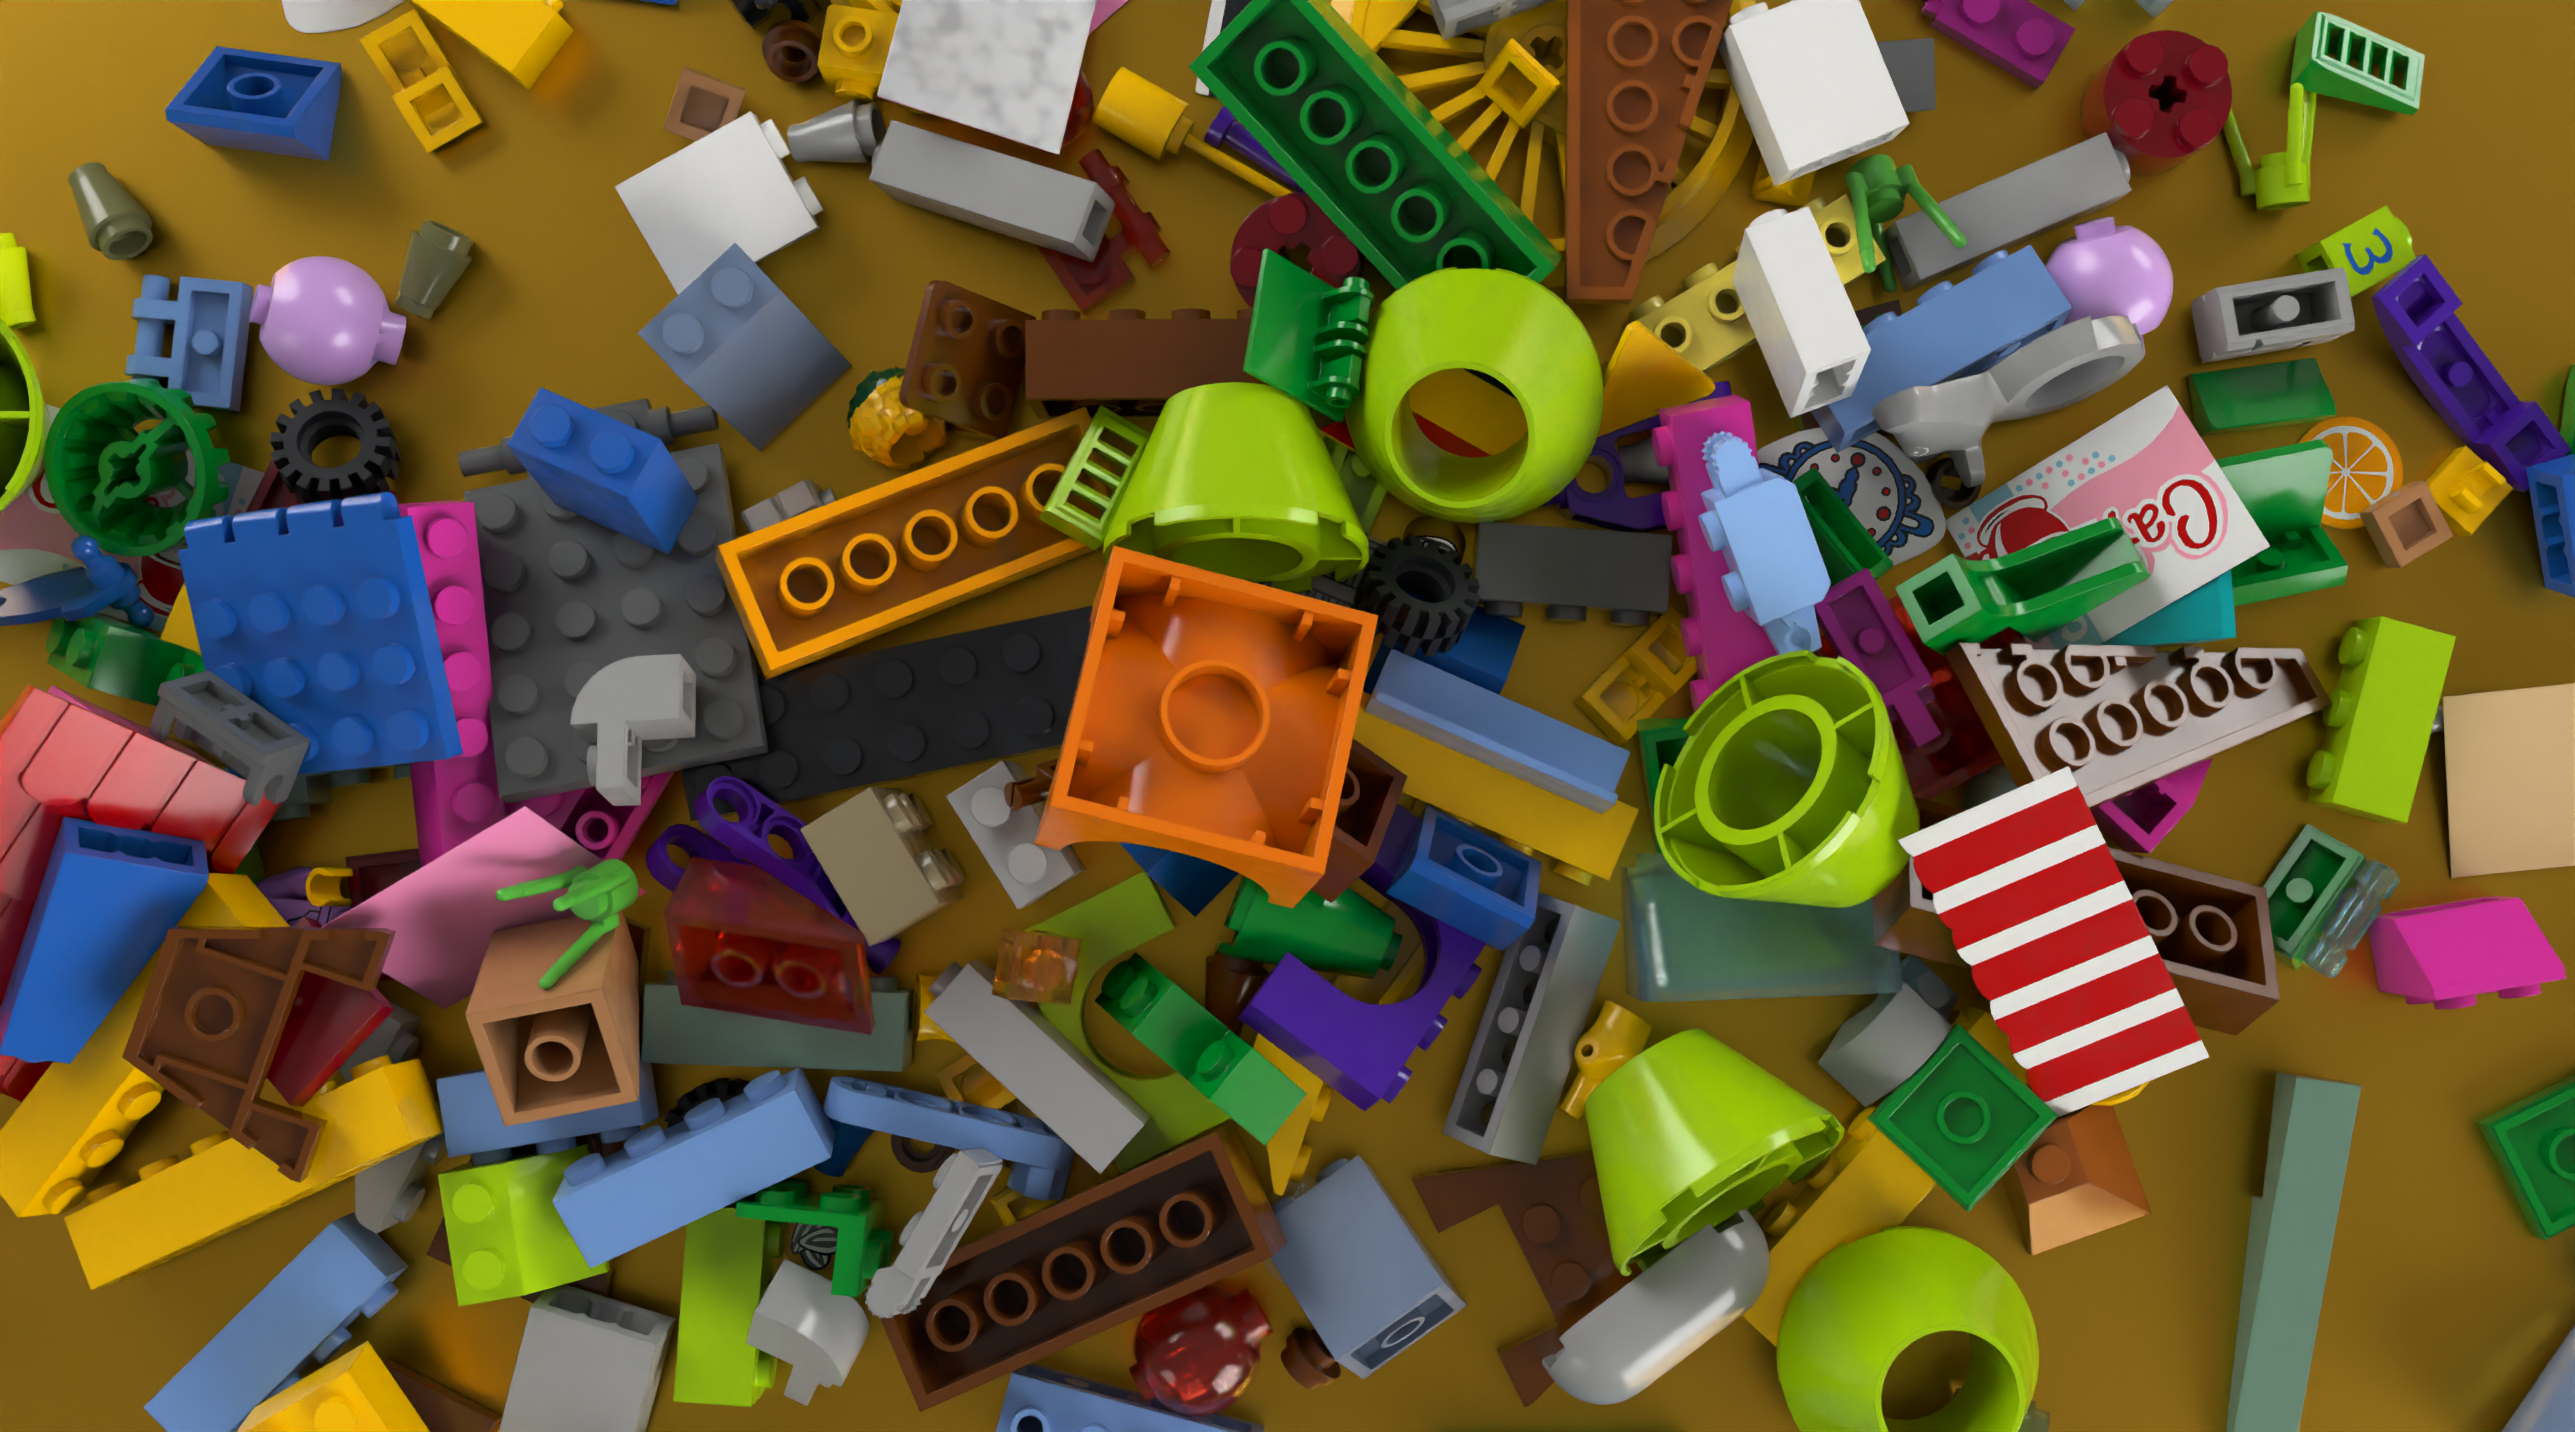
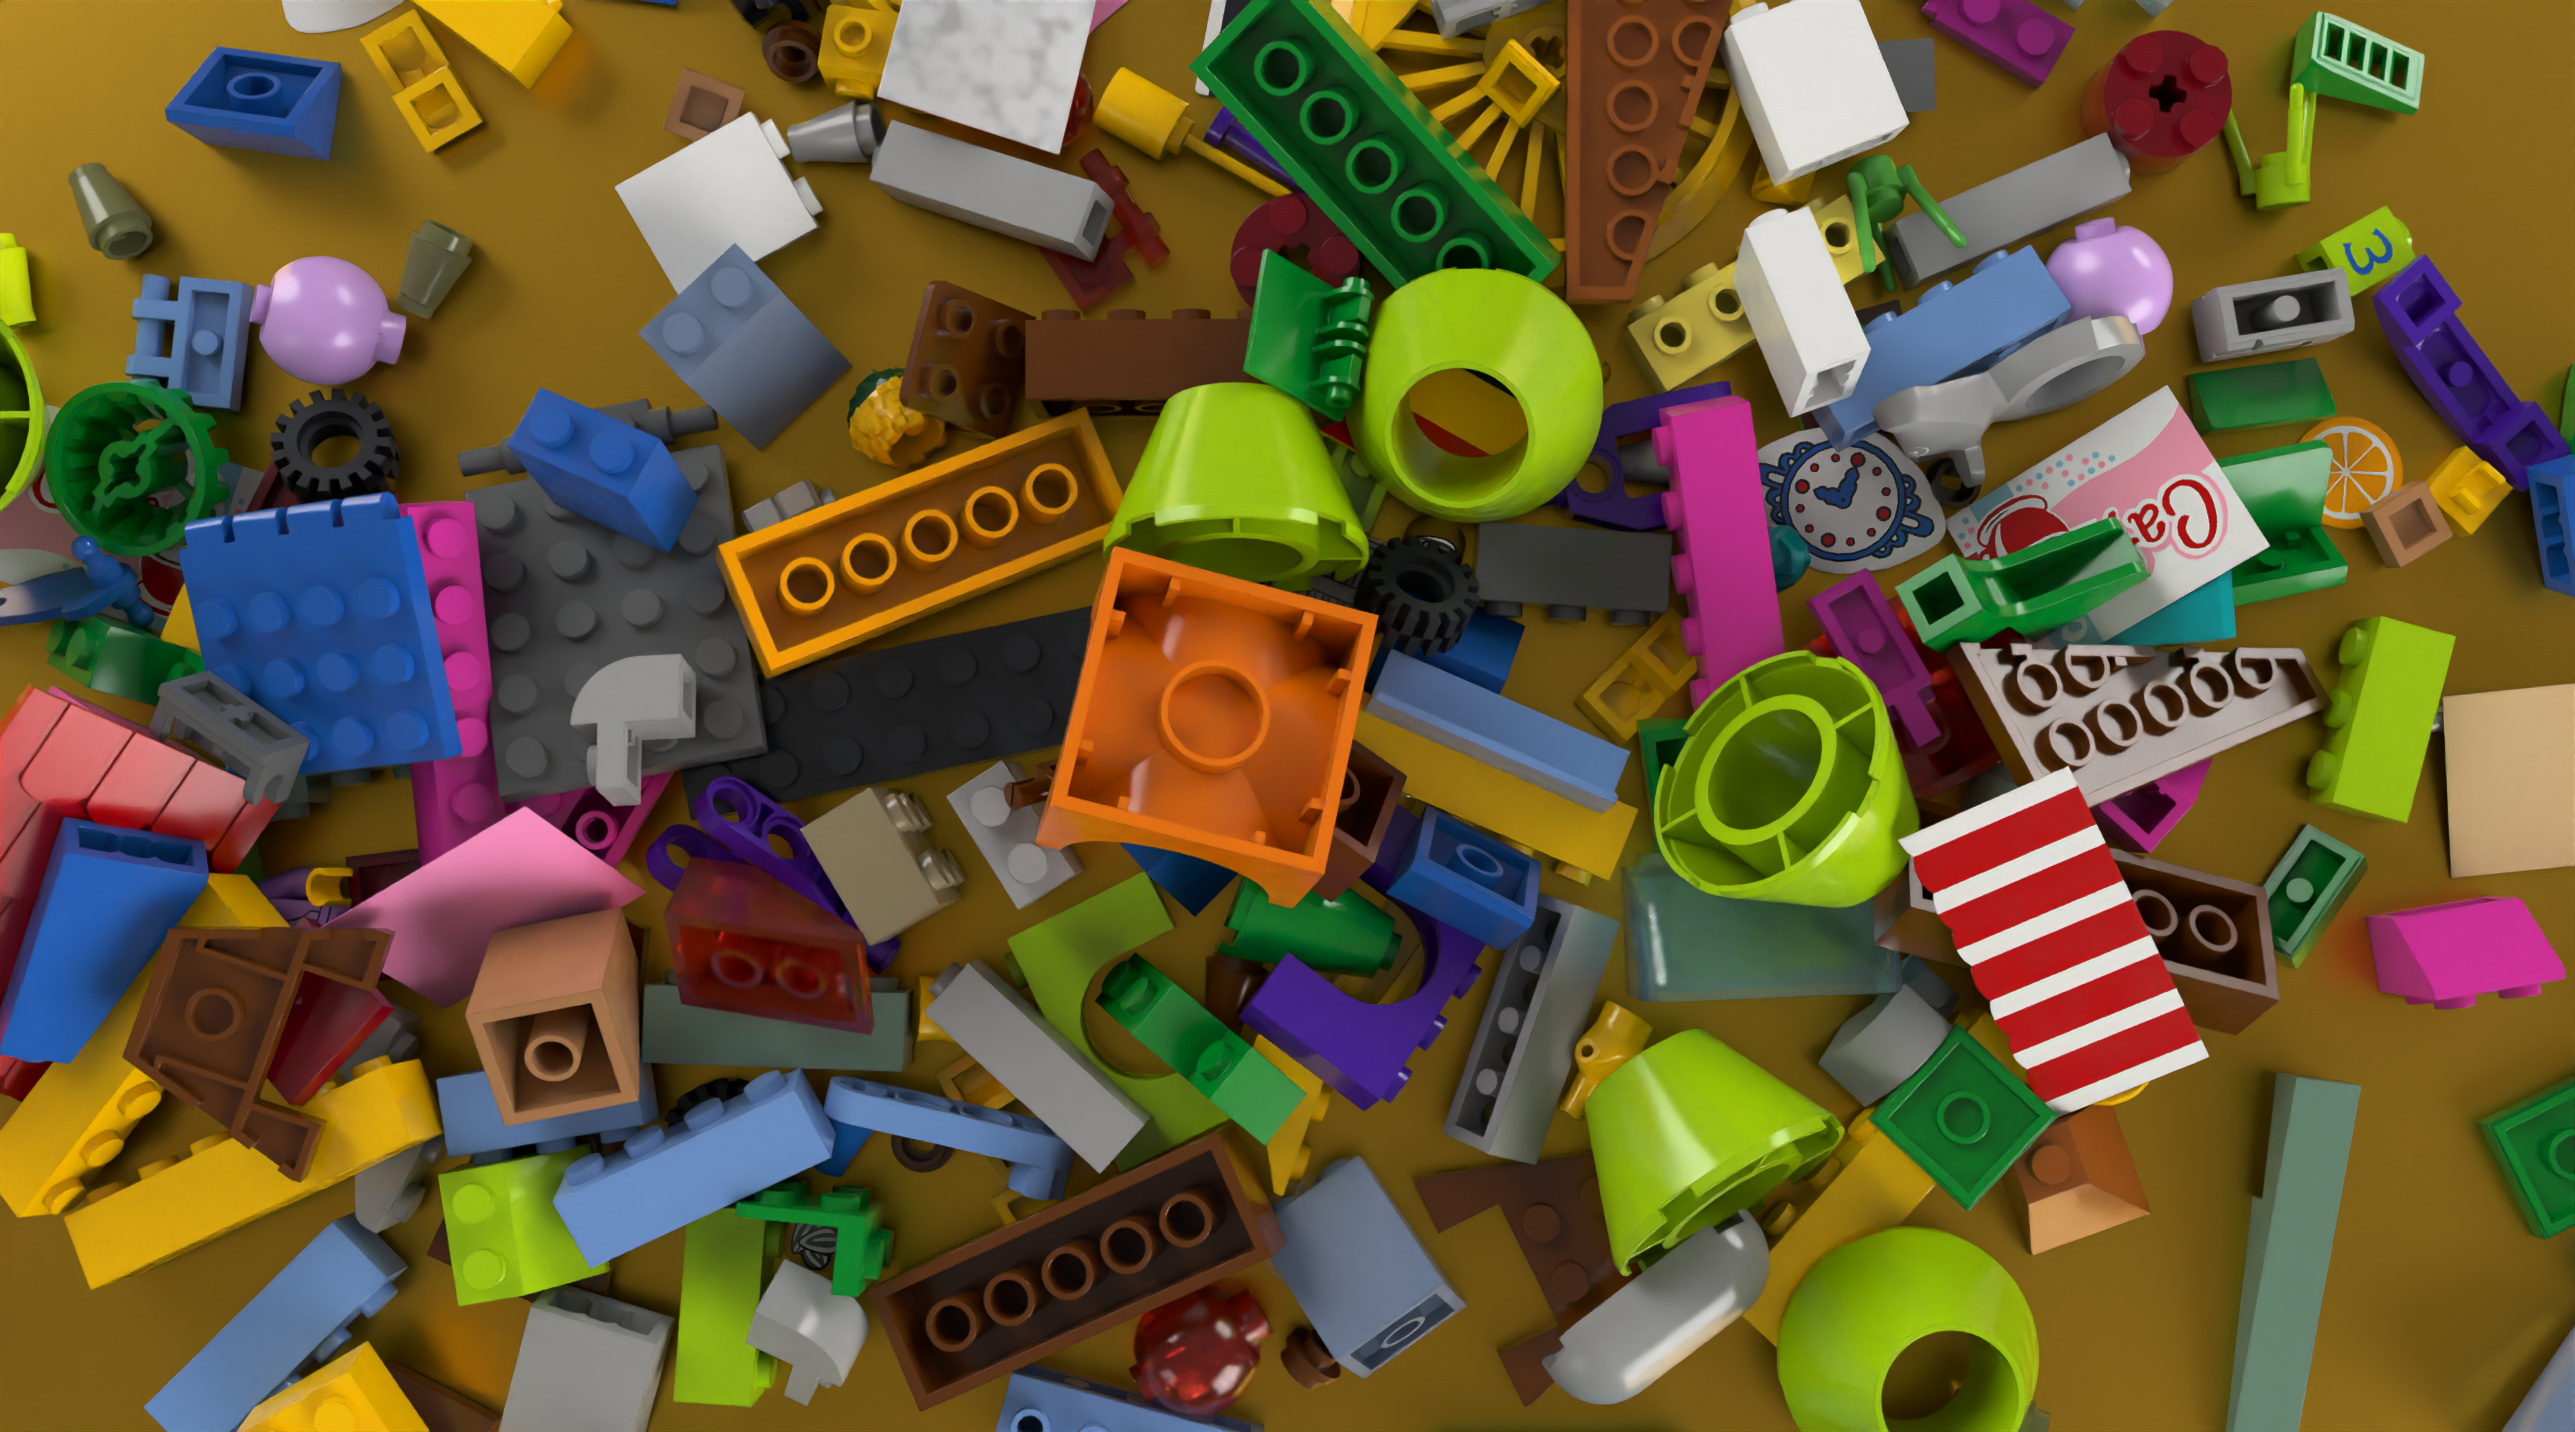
(592, 895): bright green plant -> none
(934, 1233): light grey hinge -> none
(1036, 966): clear orange bracket -> none
(1073, 520): lime slope -> none
(1647, 377): yellow piece -> none
(1765, 543): light blue hinge -> none
(1838, 533): green slope -> none
(2351, 918): clear light blue axle -> none

